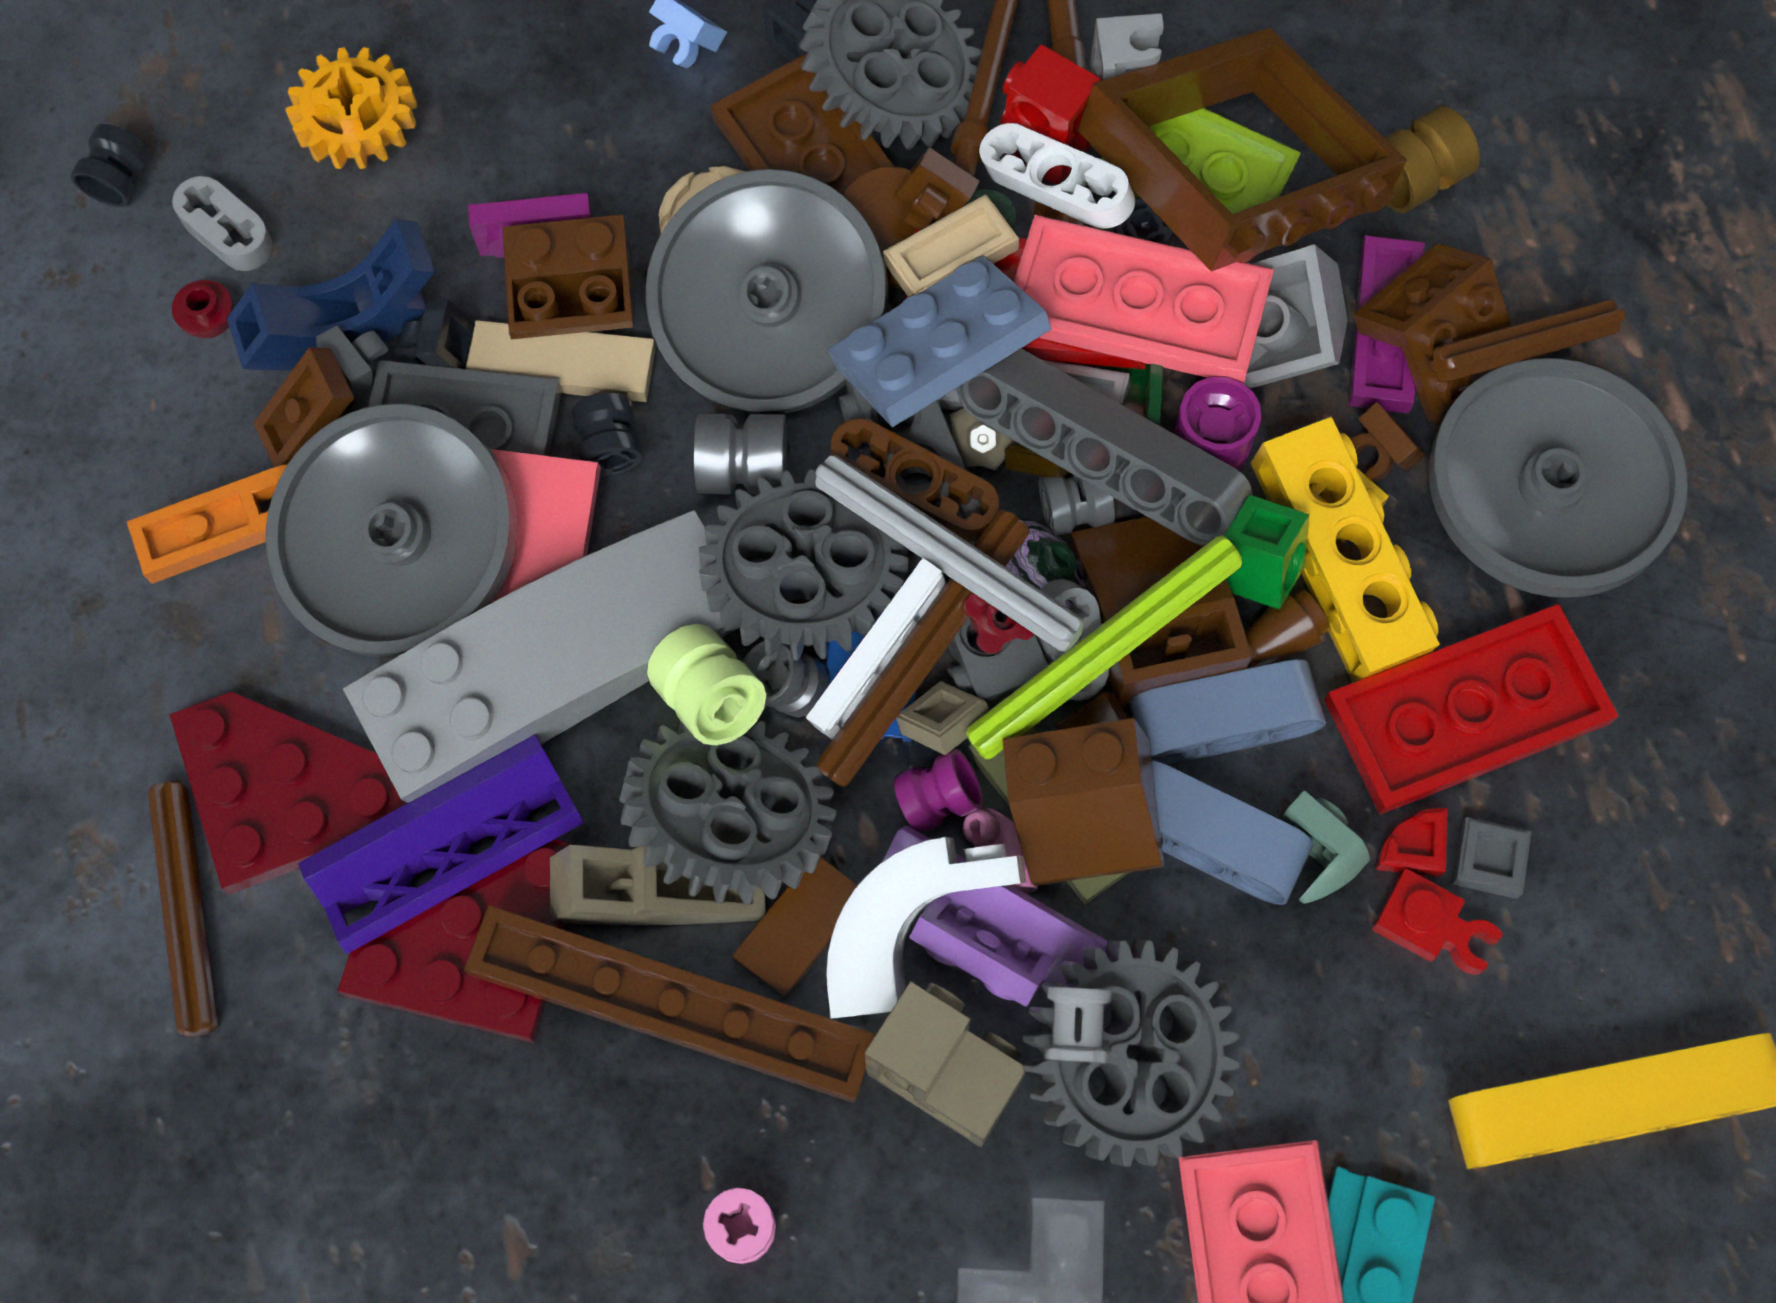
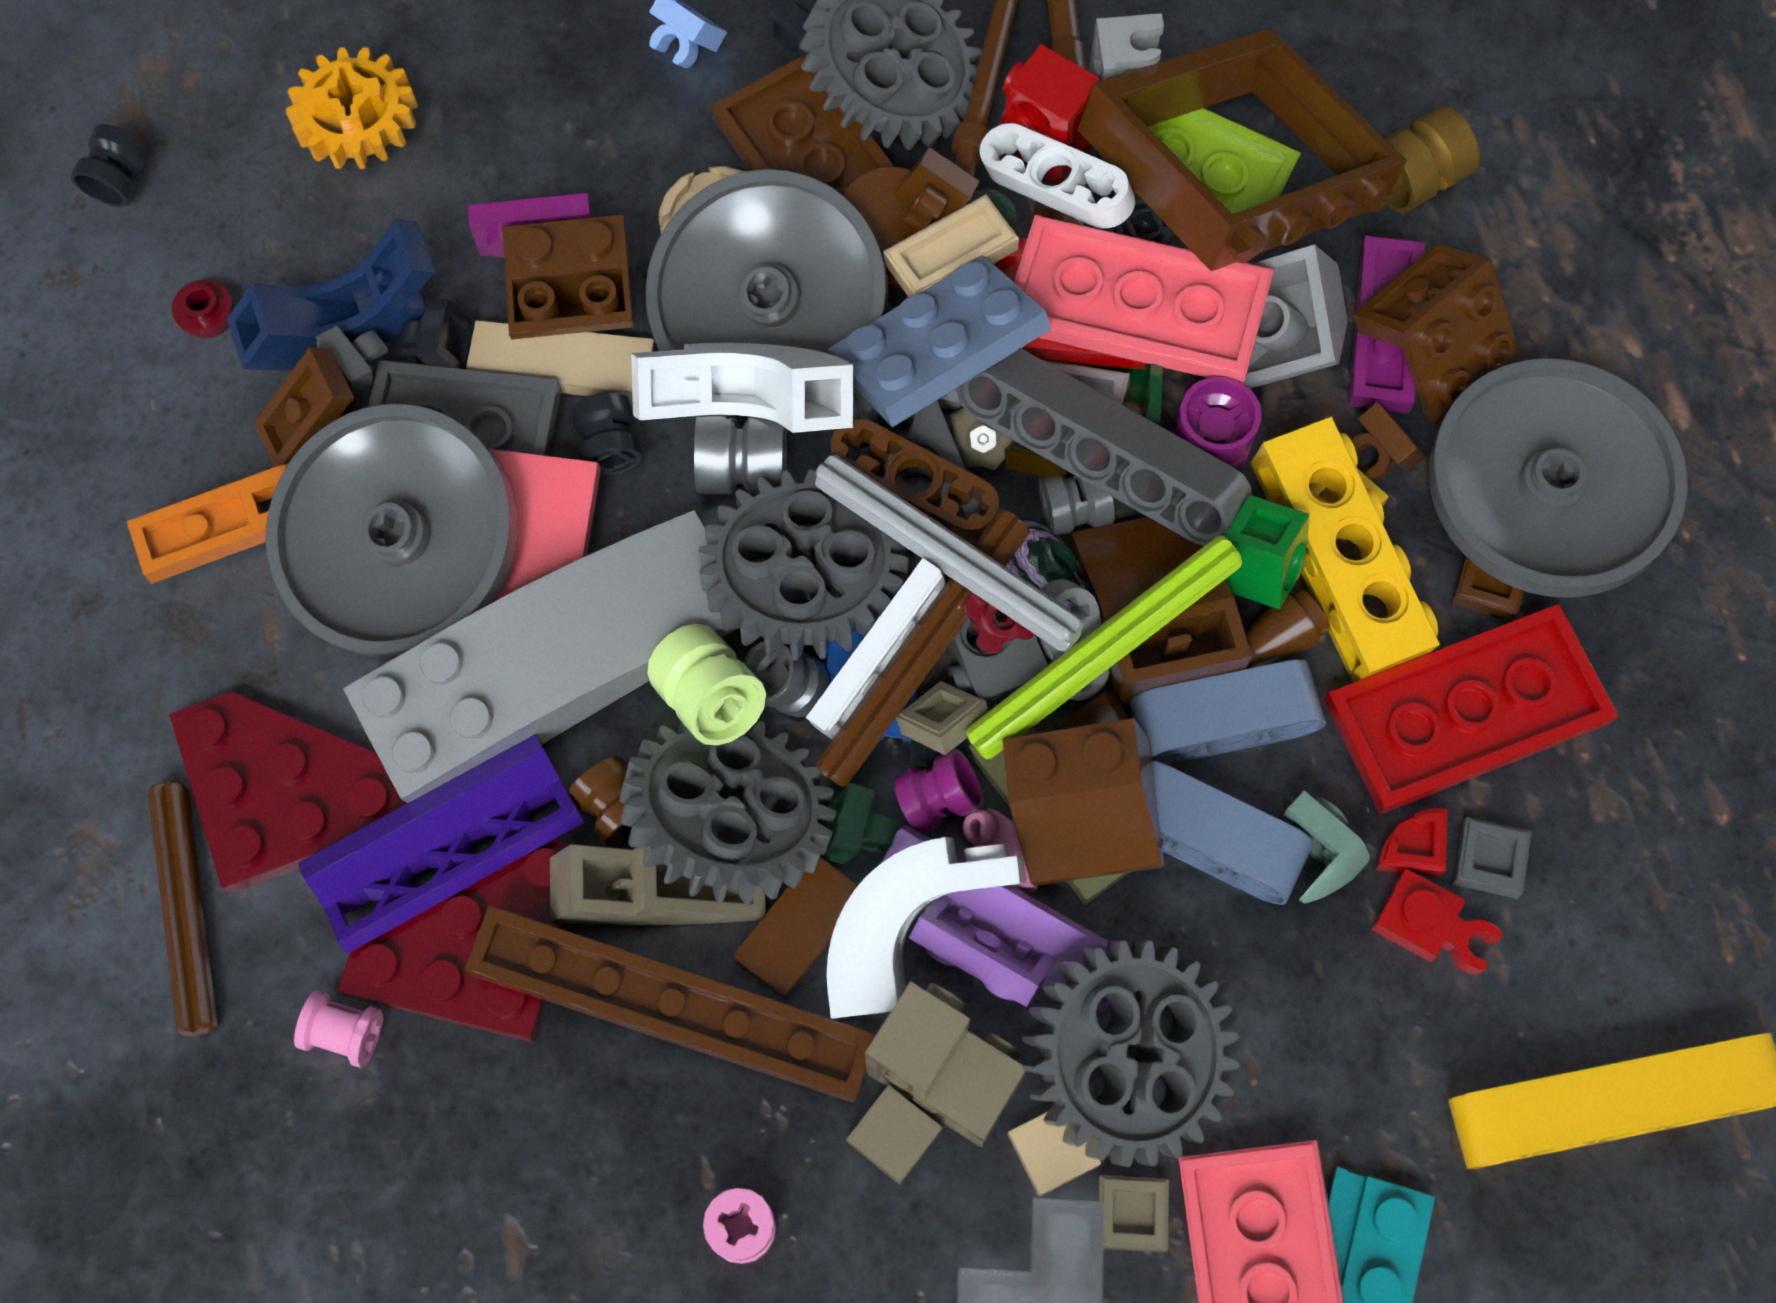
(230, 215): light grey beam -> none
(338, 1028): none -> bright pink bush
(598, 794): none -> reddish brown wheel
(766, 381): none -> white arch
(856, 826): none -> clear green tile
(894, 1134): none -> dark tan tile
(1047, 1157): none -> tan tile
(1092, 1006): light grey bush -> none
(1134, 1213): none -> dark tan tile
(1485, 594): none -> reddish brown tile
(1526, 340): reddish brown axle -> none

